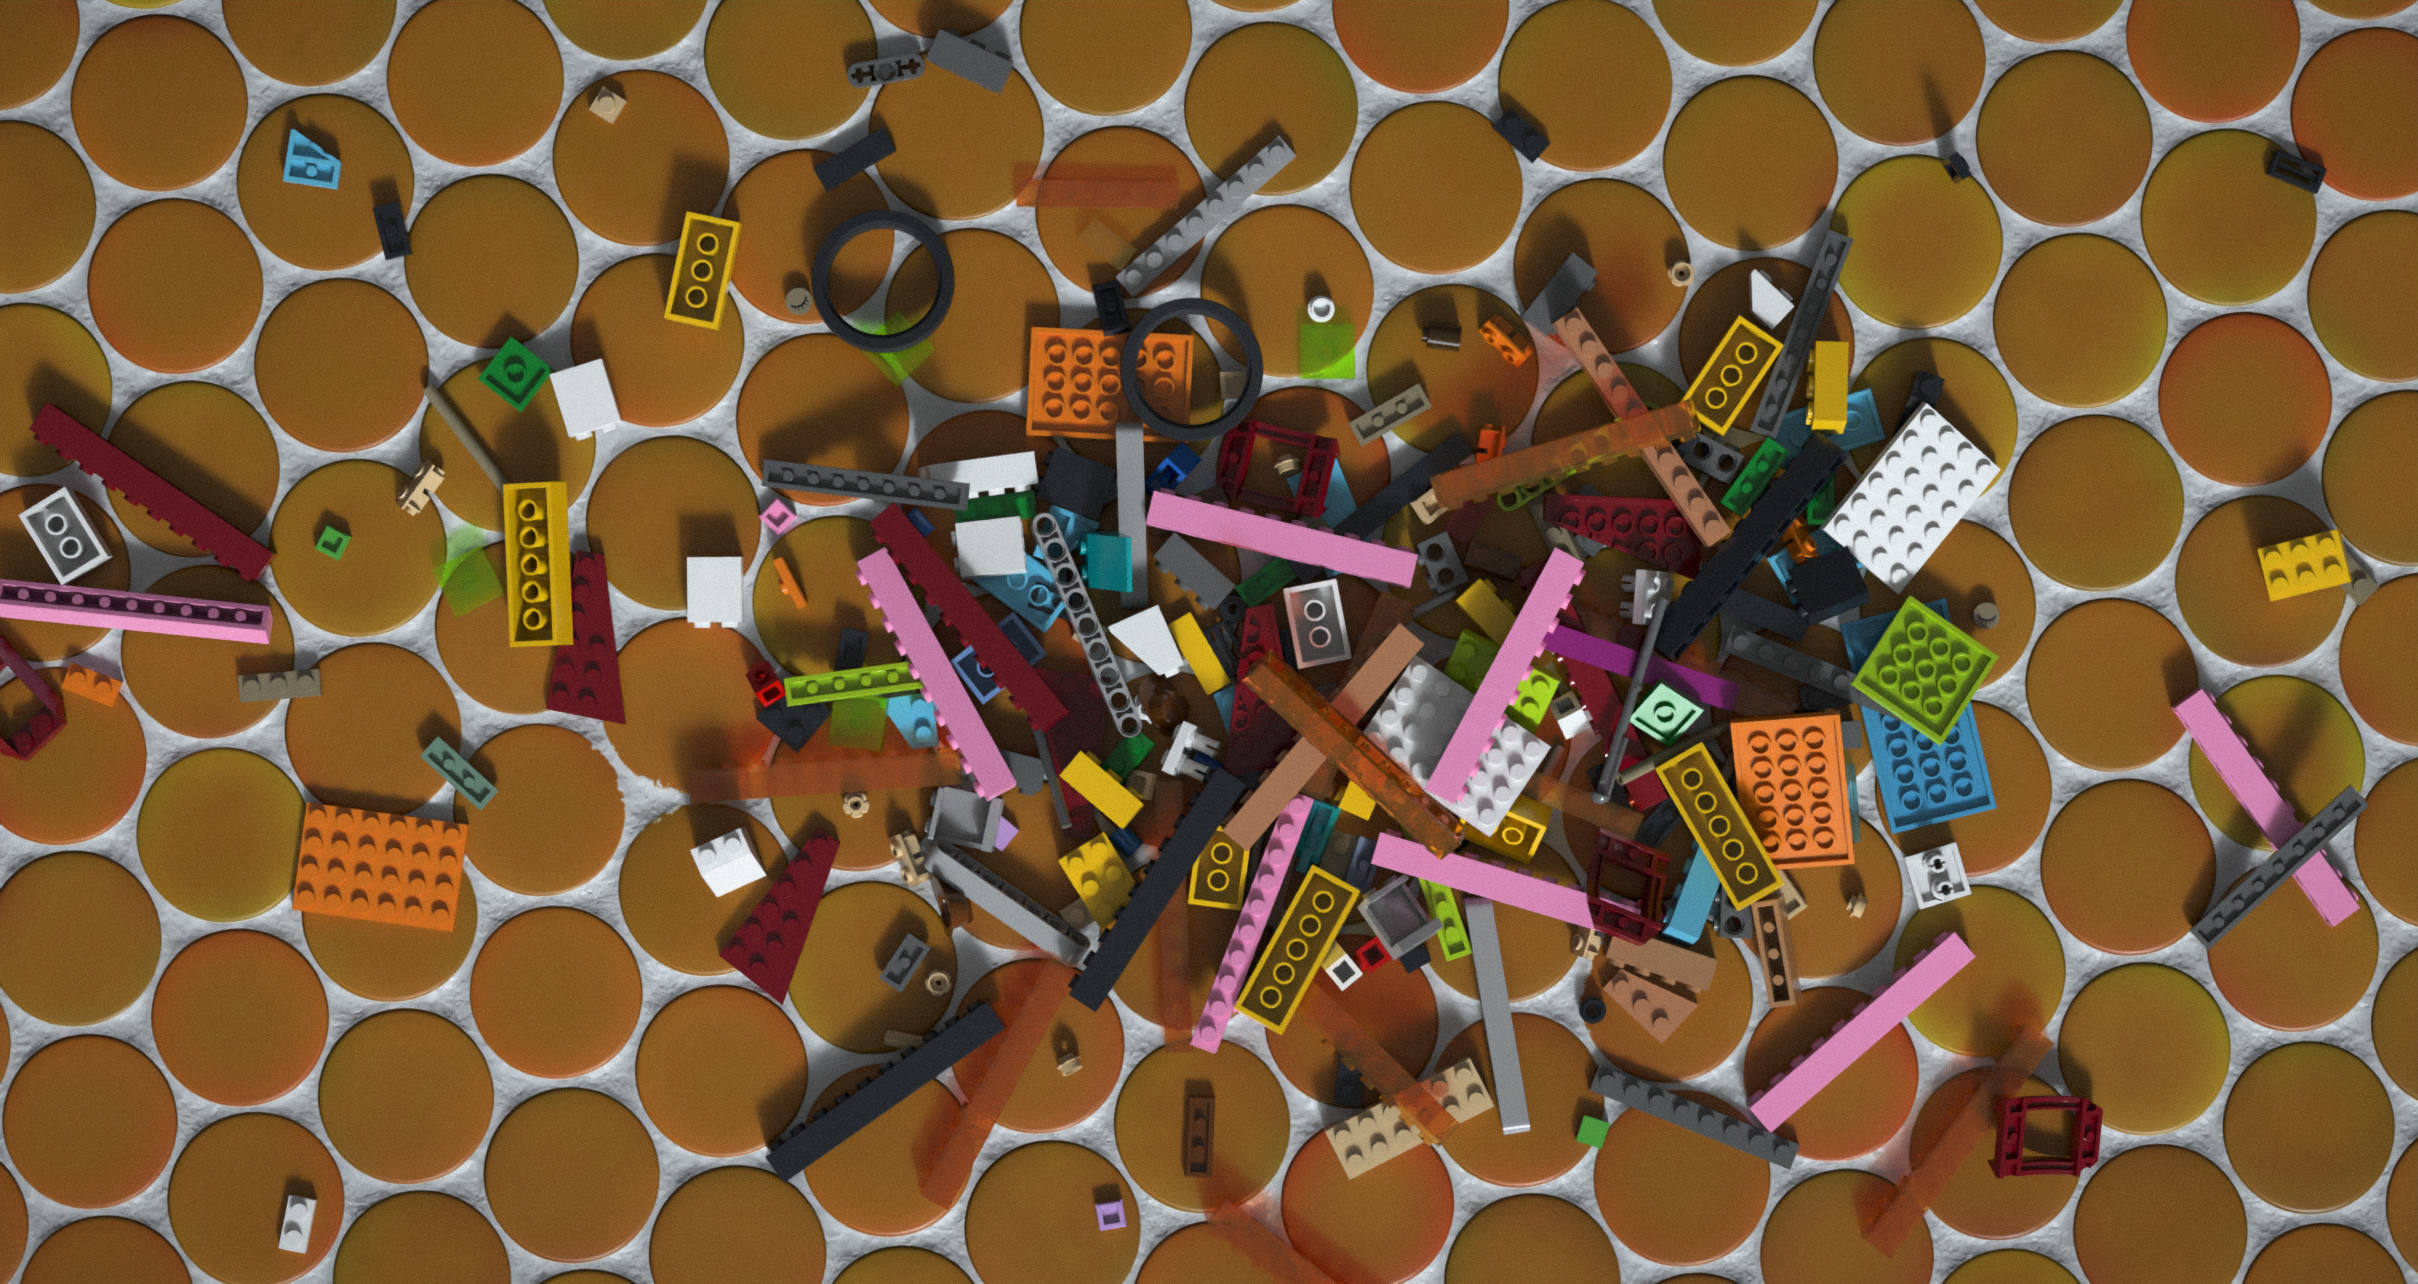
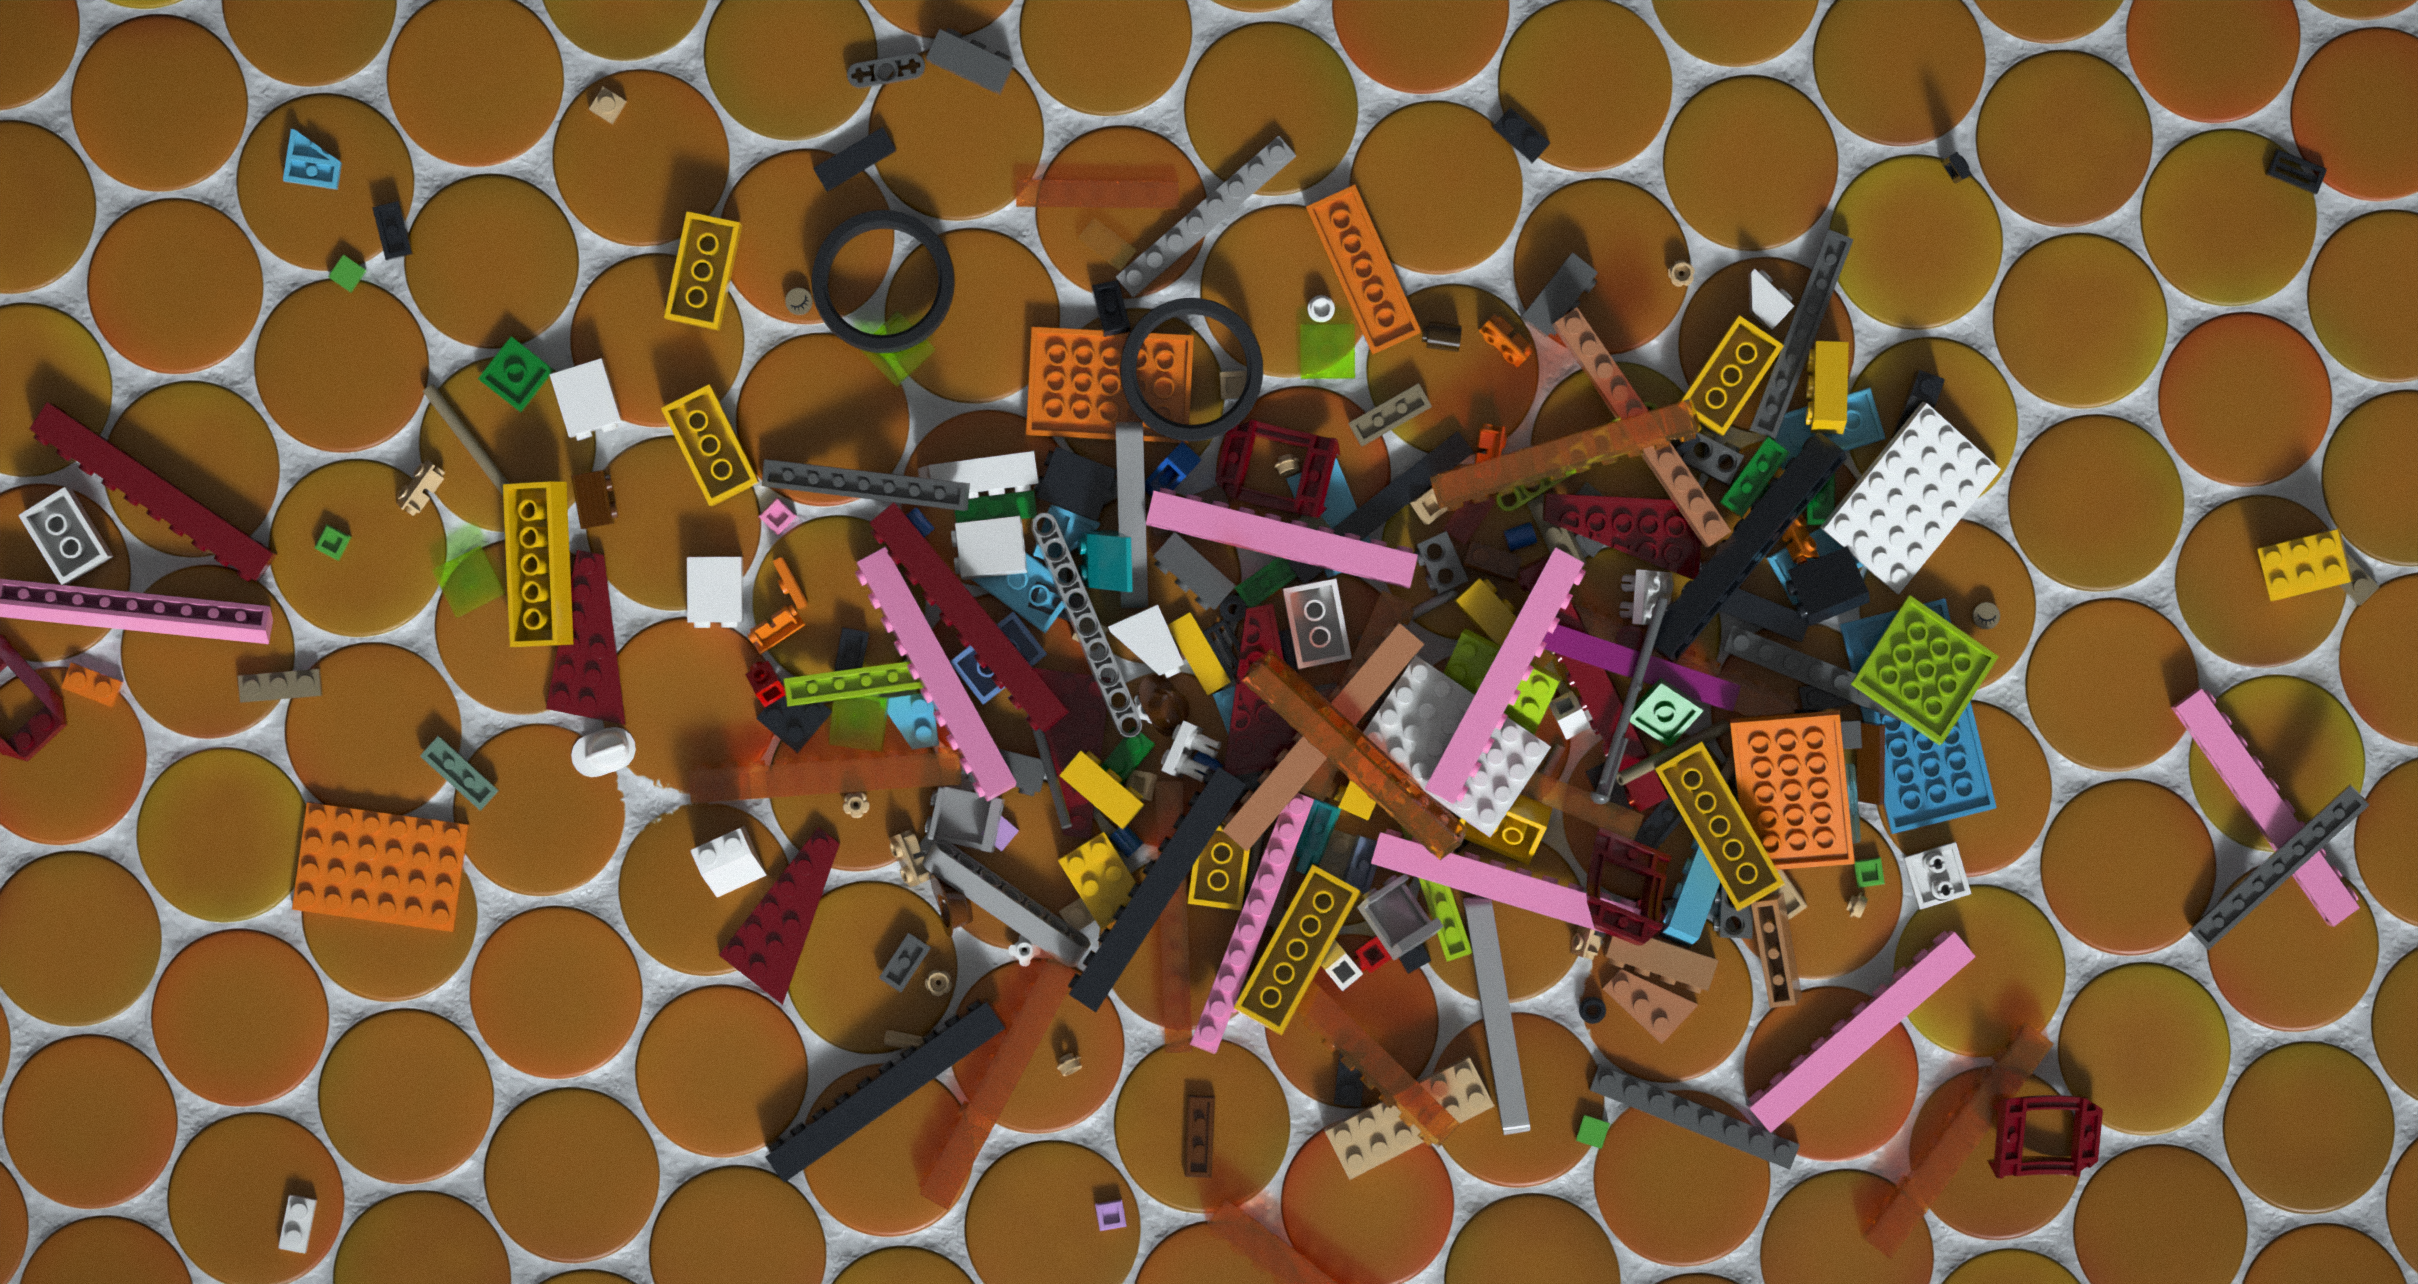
(347, 273): none -> bright green tile
(594, 499): none -> reddish brown brick
(603, 752): none -> white piece
(710, 445): none -> yellow brick
(784, 624): none -> orange hinge
(1024, 958): none -> white plate
(1363, 269): none -> orange plate
(1520, 536): none -> blue piece
(1869, 872): none -> bright green tile
(1871, 764): none -> reddish brown tile

